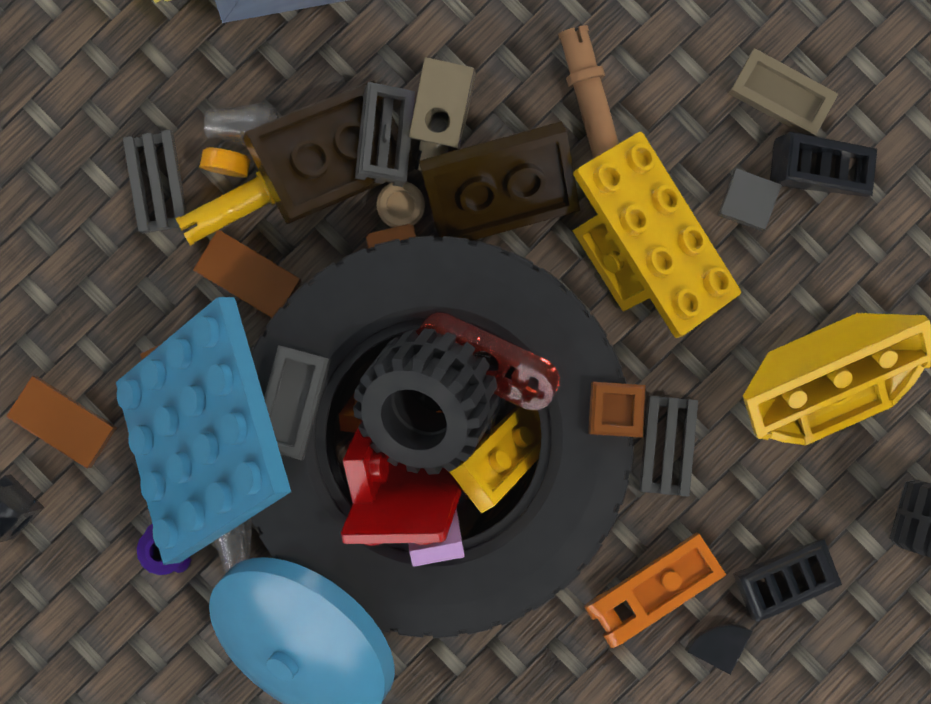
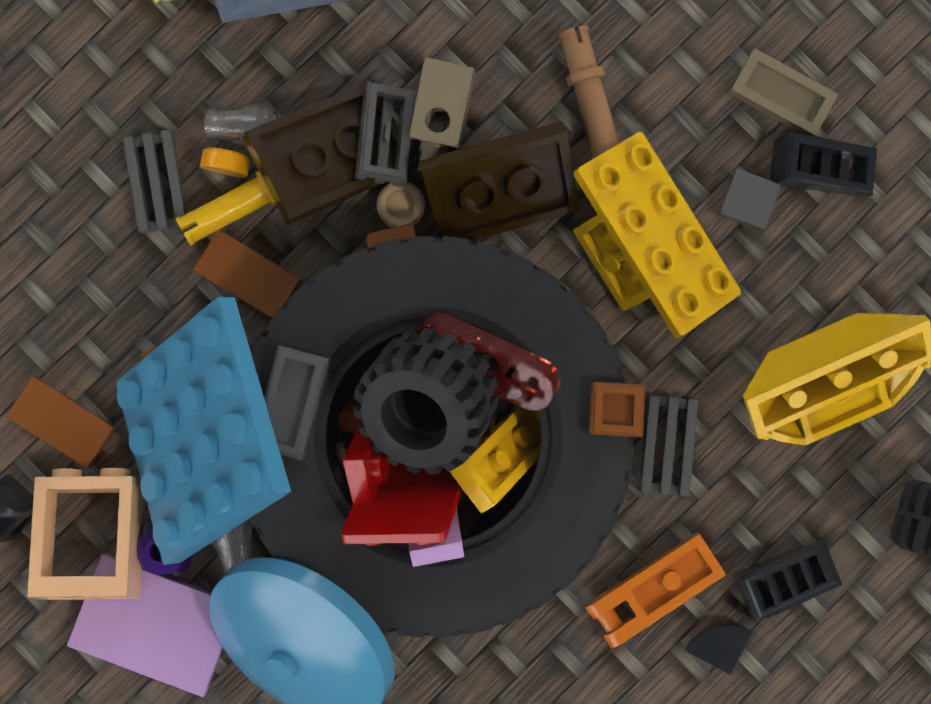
(127, 578): none -> light nougat window
(158, 636): none -> lavender tile

